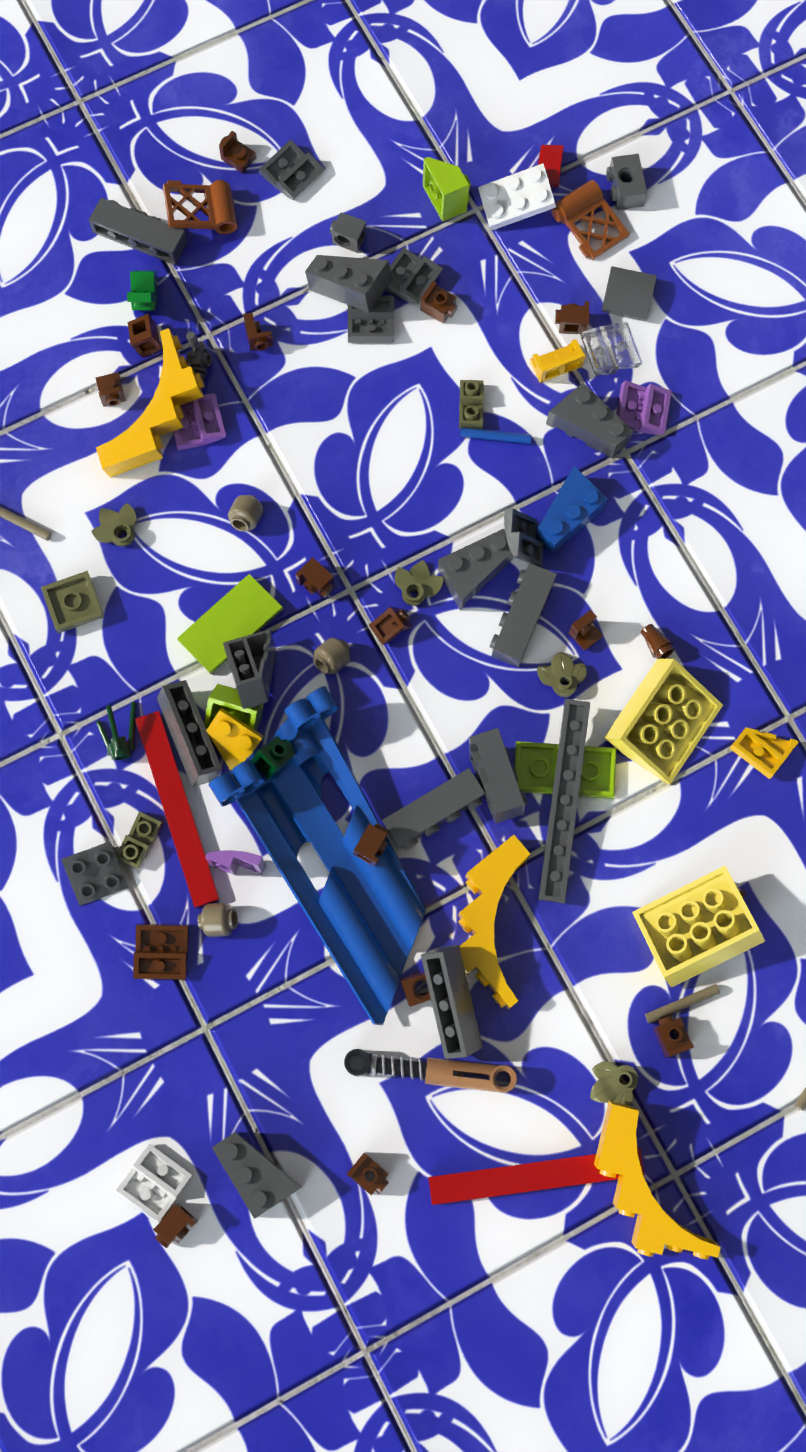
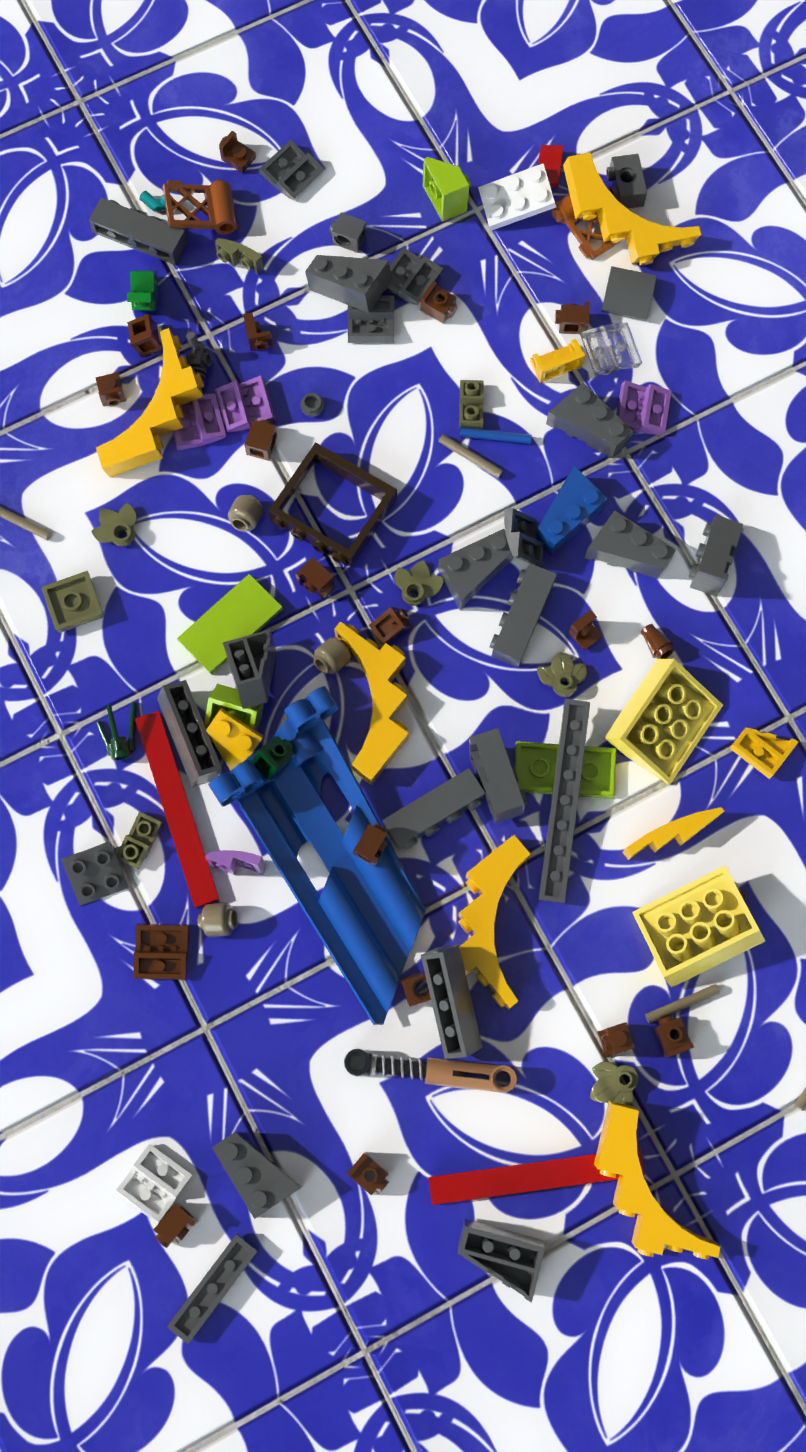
(154, 204): none -> teal arm
(212, 1288): none -> dark grey plate
(234, 252): none -> olive slope
(244, 403): none -> medium lavender slope
(261, 439): none -> reddish brown brick
(312, 404): none -> dark grey plate
(351, 473): none -> dark brown window
(380, 668): none -> yellow arch
(470, 456): none -> dark tan bar
(504, 1254): none -> dark grey wedge
(593, 199): none -> yellow arch
(616, 1039): none -> reddish brown brick
(630, 547): none -> dark grey wedge
(680, 829): none -> yellow slope
(715, 555): none -> dark grey wedge

